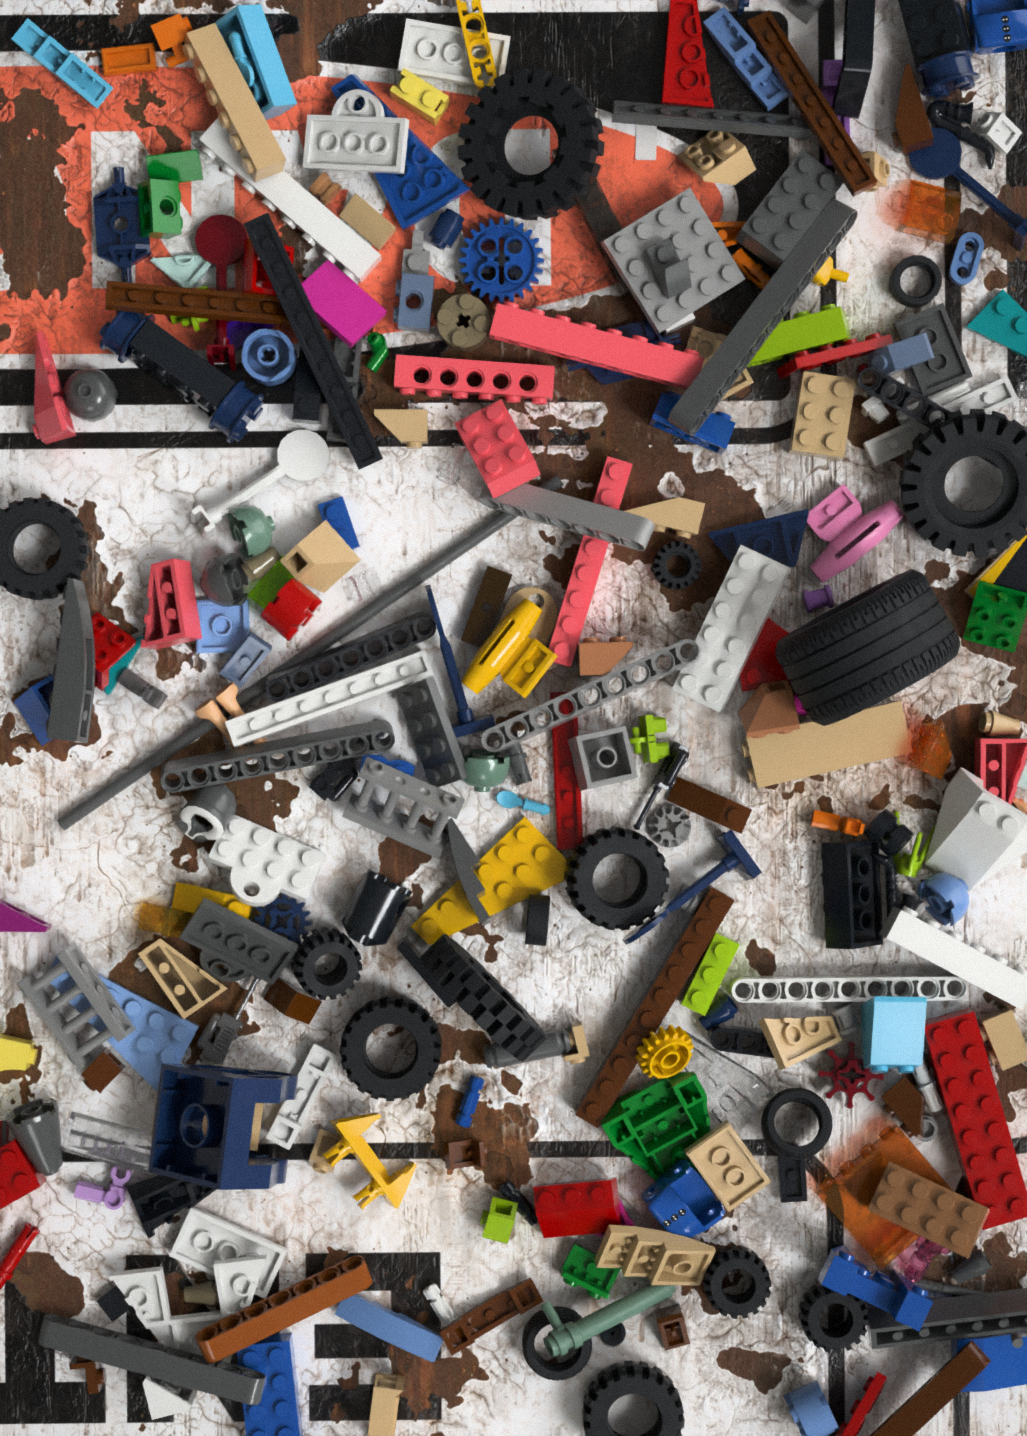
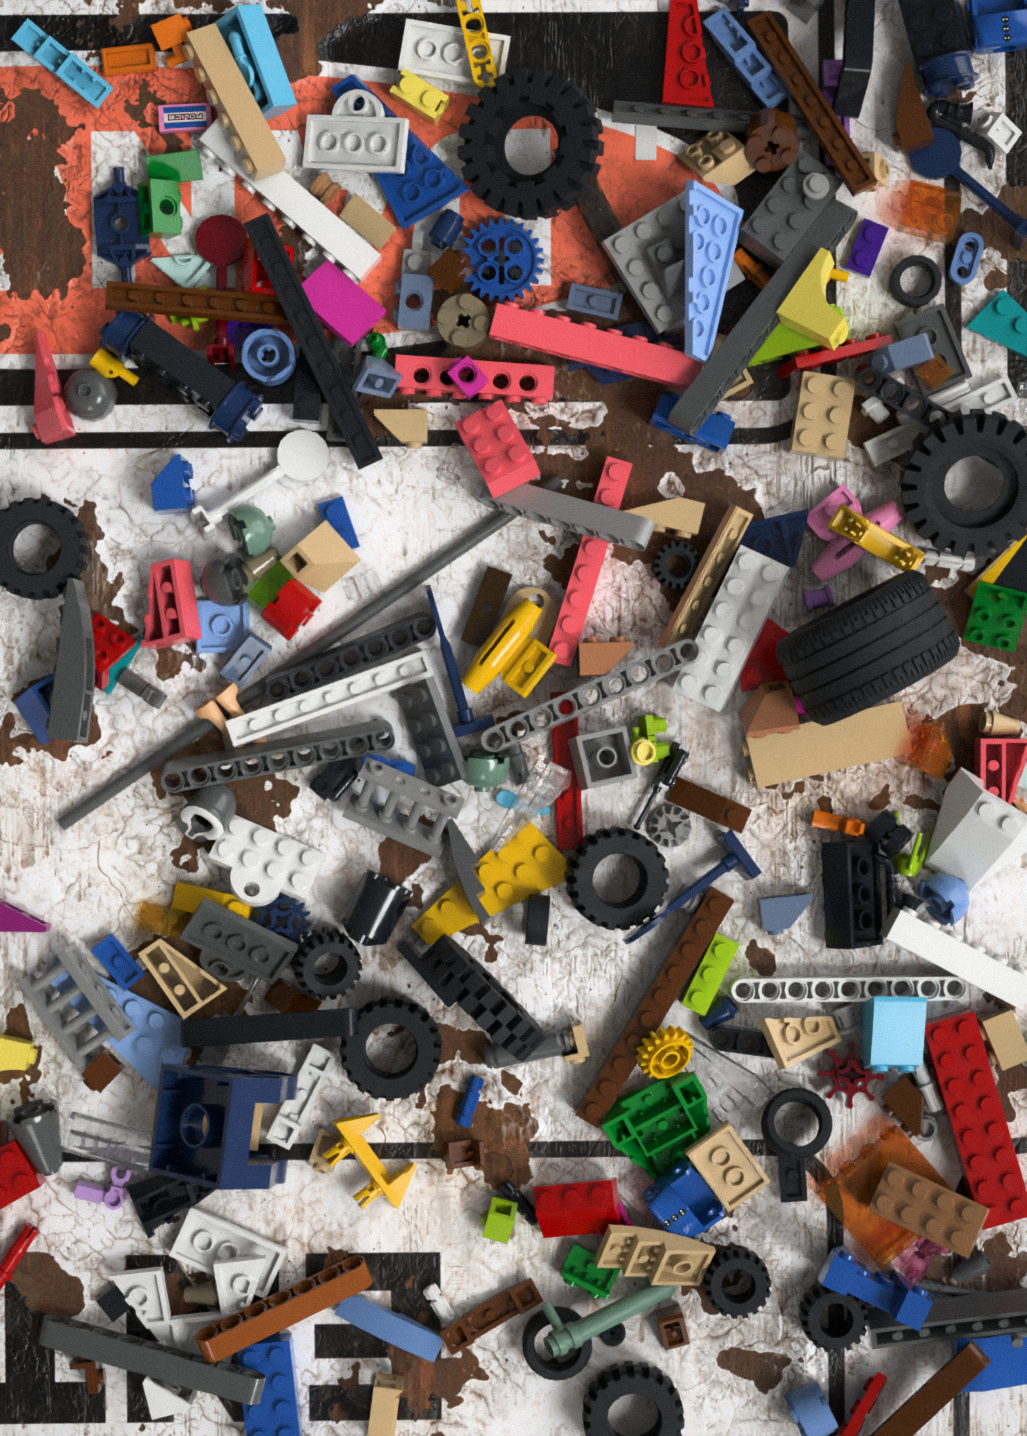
(109, 367): none -> yellow piece
(117, 962): none -> blue plate
(172, 488): none -> blue slope
(185, 118): none -> tile
(269, 1027): none -> black beam
(376, 377): none -> sand blue slope
(451, 269): none -> reddish brown brick
(470, 388): none -> dark pink brick
(538, 791): none -> clear wedge
(594, 302): none -> sand blue plate
(642, 752): none -> light yellow plate
(706, 576): none -> tan tile
(710, 245): none -> light blue wing
(771, 140): none -> reddish brown brick
(781, 911): none -> sand blue slope
(807, 309): none -> light yellow arch
(815, 186): none -> light grey plate
(866, 248): none -> dark purple plate
(875, 539): none -> yellow hose
(935, 372): none -> clear orange plate
(949, 561): none -> white axle

